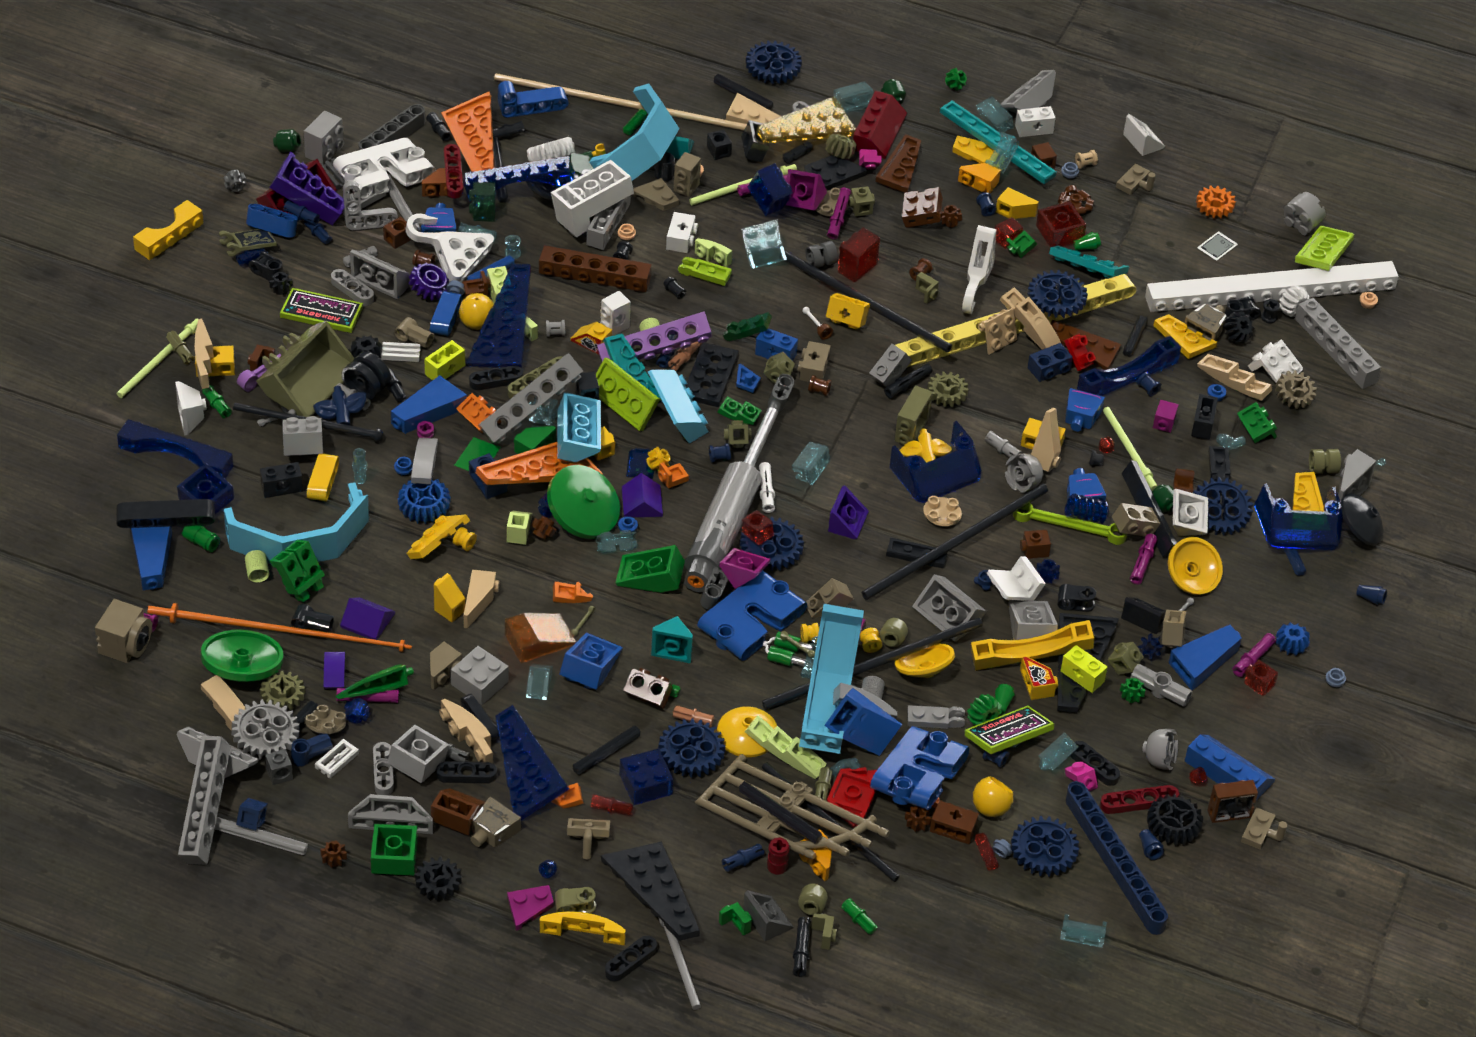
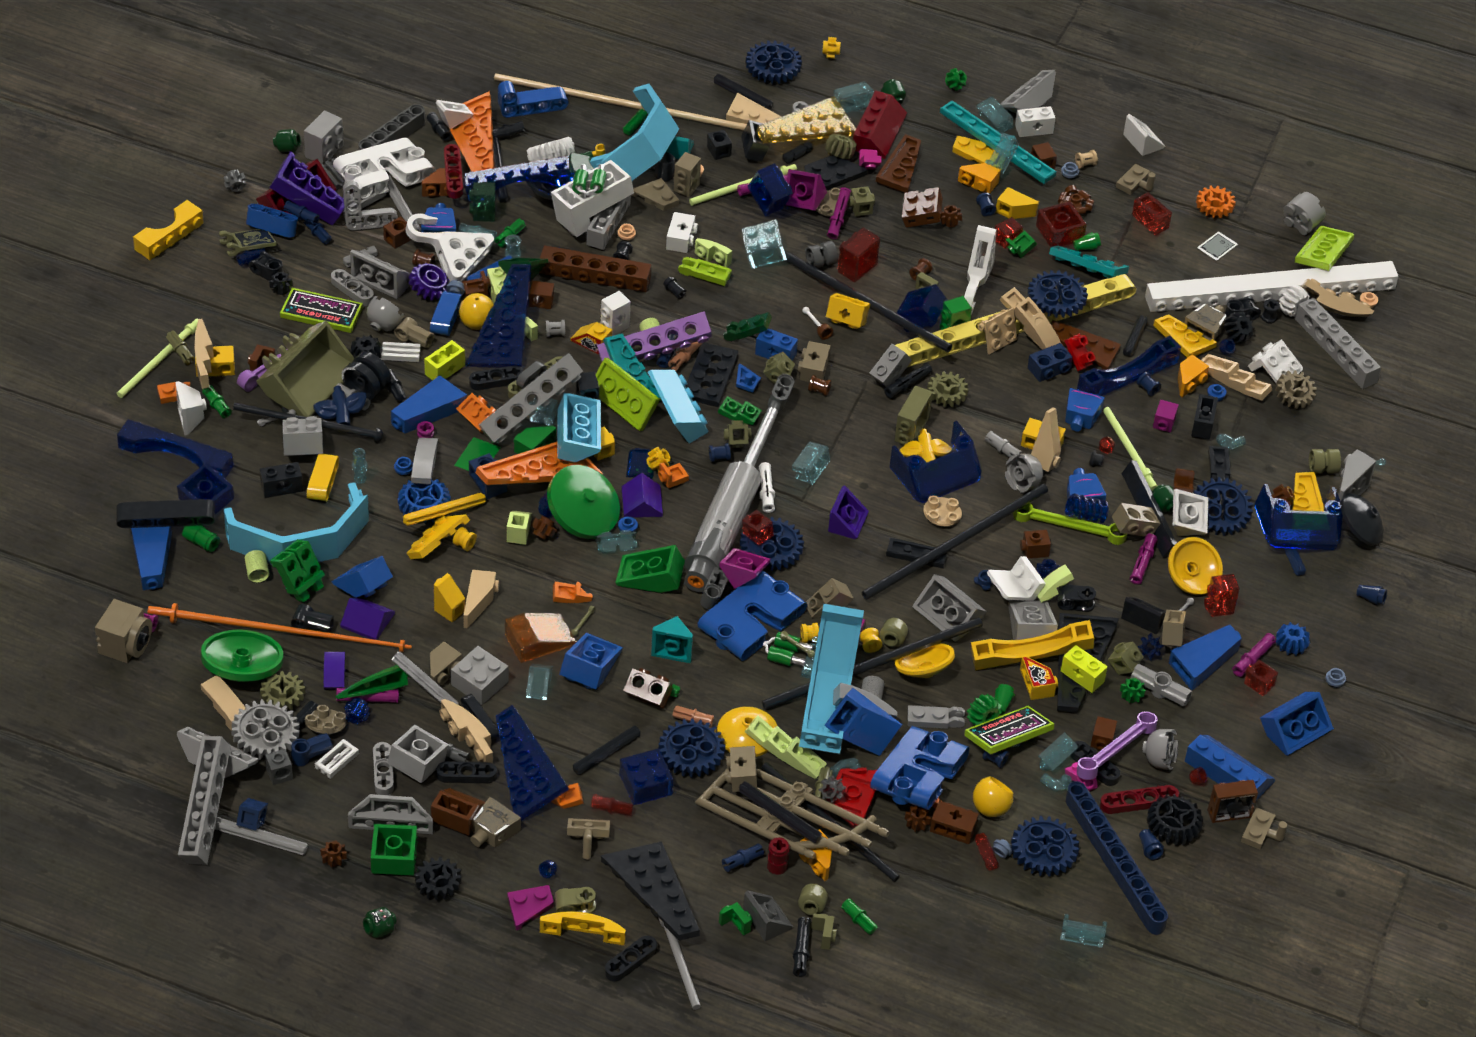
(167, 392): none -> orange plate
(364, 578): none -> blue slope
(379, 922): none -> dark green head
(383, 315): none -> light grey cylinder
(422, 678): none -> flat silver axle
(444, 509): none -> yellow axle
(453, 113): none -> white slope
(513, 229): none -> green axle
(530, 374): none -> dark grey beam
(537, 264): none -> dark green slope
(541, 295): none -> reddish brown brick
(581, 178): none -> green piece
(742, 765): none -> dark tan brick
(831, 47): none -> yellow gear
(837, 788): none -> dark grey gear
(923, 306): none -> clear blue brick
(955, 312): none -> green brick
(1055, 579): none -> yellowish green slope
(1056, 784): none -> clear light blue arm
(1103, 732): none -> reddish brown brick
(1145, 723): none -> medium lavender piece
(1151, 213): none -> clear red brick
(1191, 374): none -> light orange slope
(1221, 595): none -> clear red brick
(1227, 346): none -> clear blue hinge
(1256, 422): green bracket -> none
(1284, 493): none -> reddish brown gear
(1297, 722): none -> blue slope
(1344, 304): none -> tan slope

